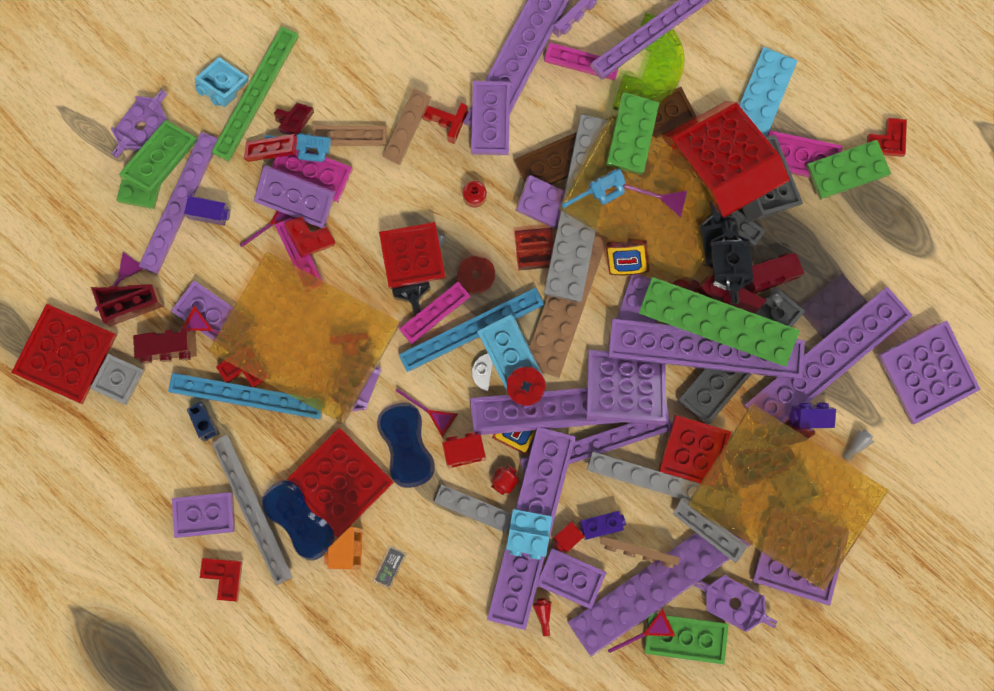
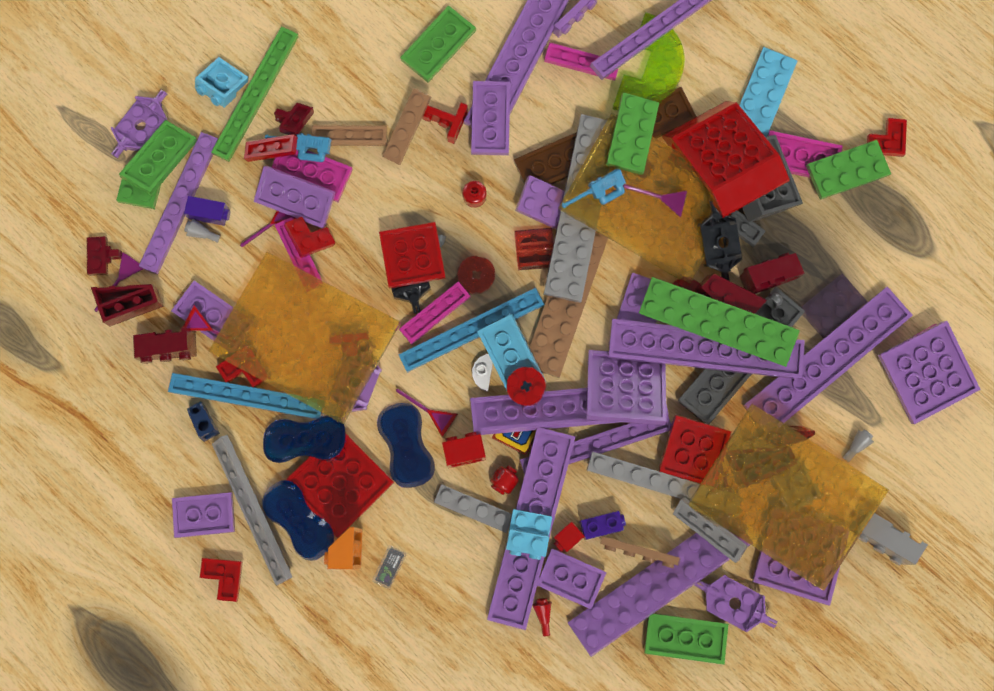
(64, 353): red plate -> none
(100, 255): none -> dark red hinge
(117, 379): light grey plate -> none
(197, 230): none -> light grey cone
(290, 439): none -> clear blue plate
(438, 44): none -> bright green plate
(628, 257): slope -> none
(659, 627): piece -> none
(728, 275): black plate -> none
(812, 416): dark purple brick -> none
(892, 541): none -> light grey wedge

